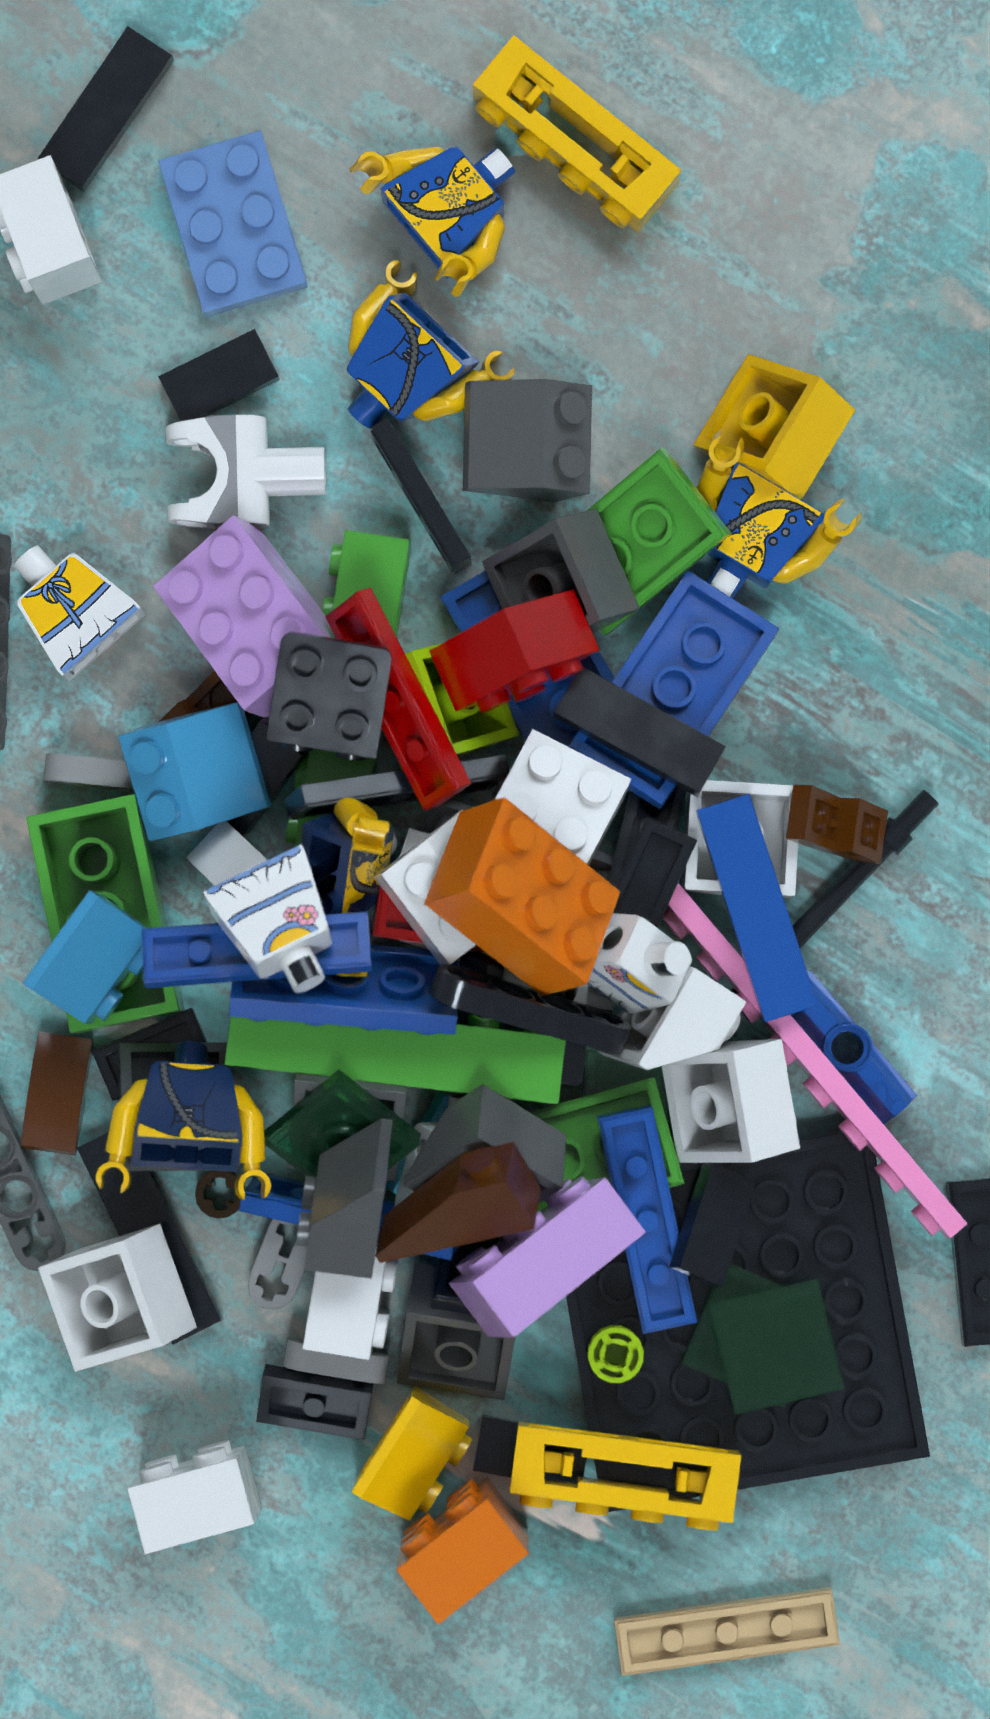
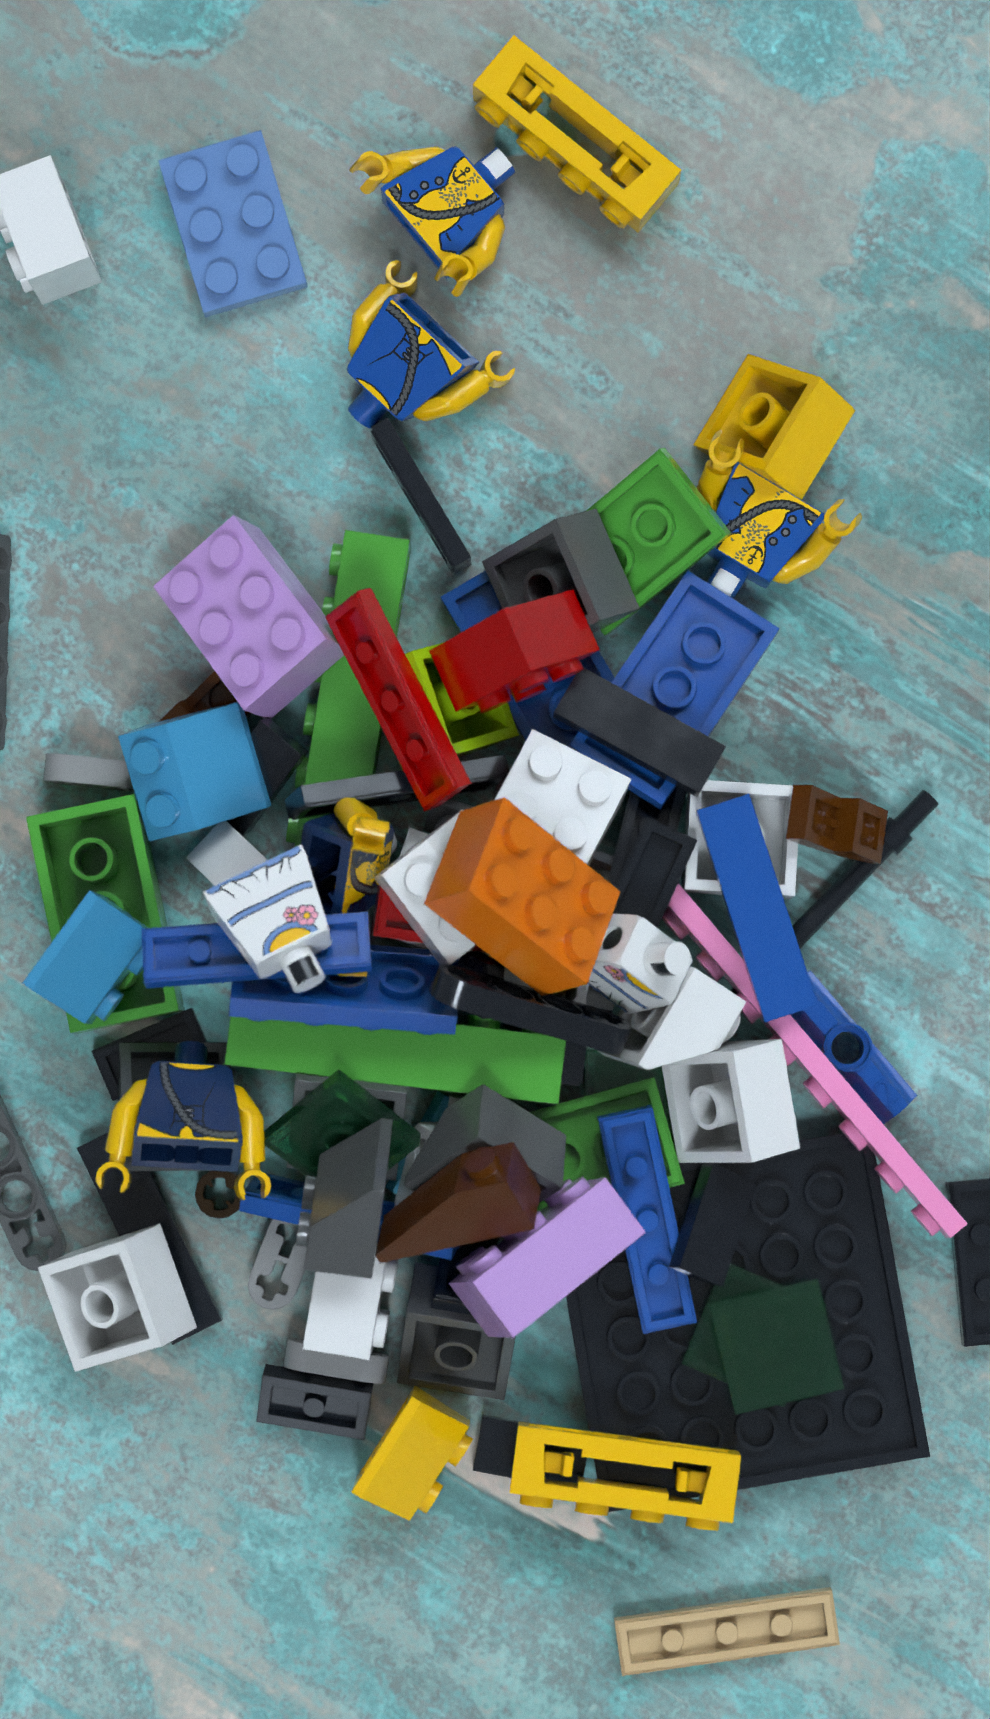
(56, 1093): reddish brown slope -> none
(73, 609): torso -> none
(107, 107): black tile -> none
(194, 1497): white brick -> none
(219, 377): black tile -> none
(245, 470): white connector -> none
(329, 696): black bracket -> none
(461, 1548): orange brick -> none
(527, 438): dark grey slope -> none
(611, 1346): lime wheel -> none

